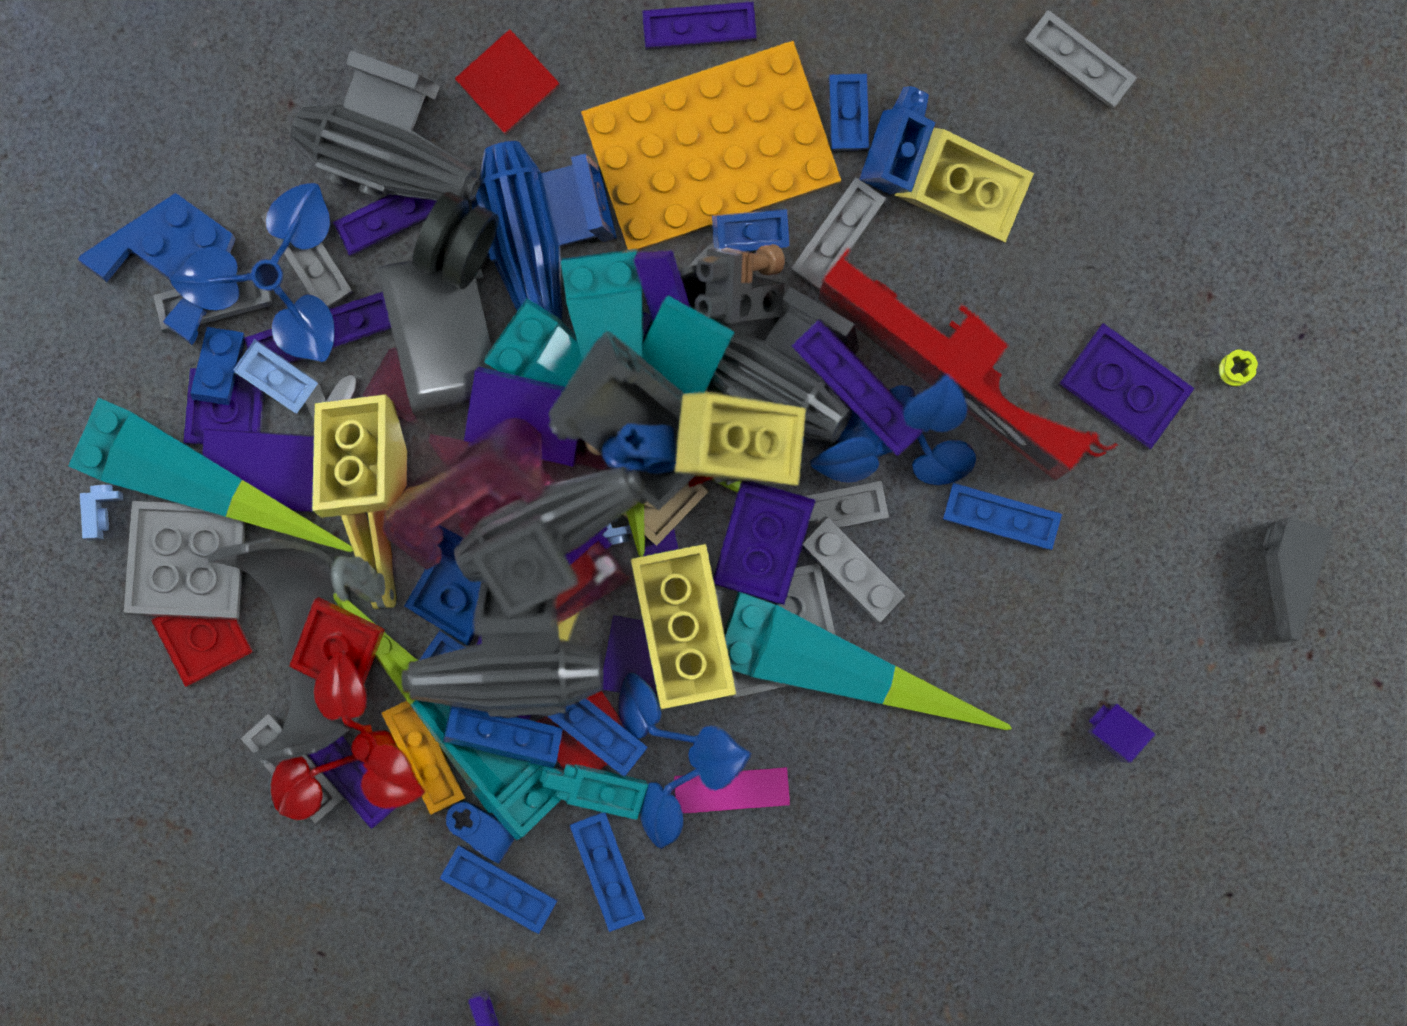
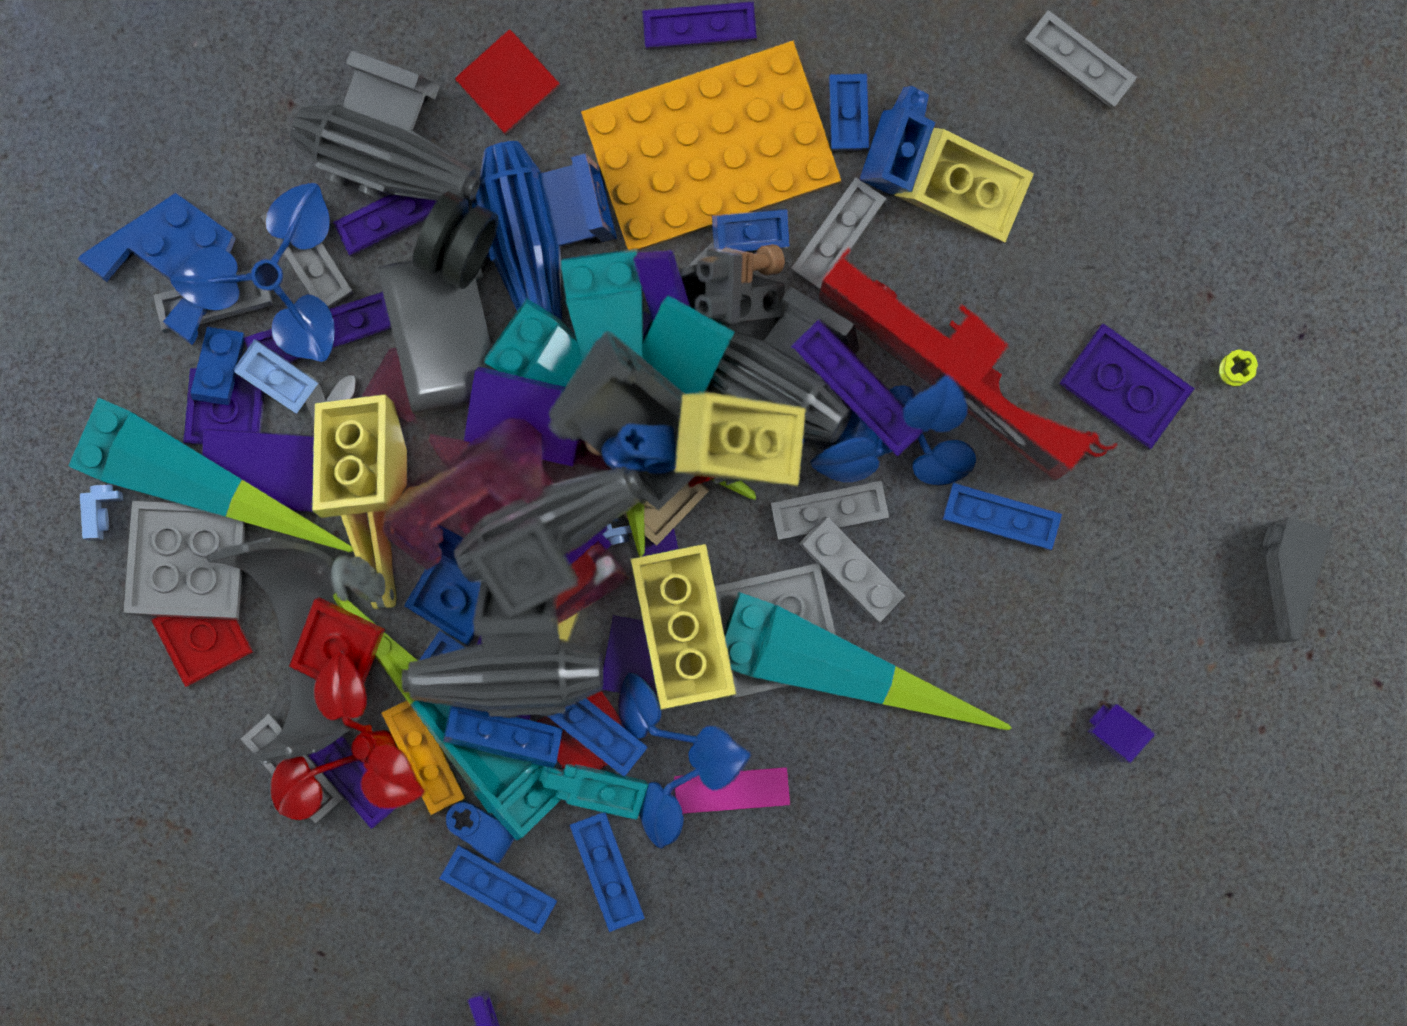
(763, 541): dark purple tile -> none

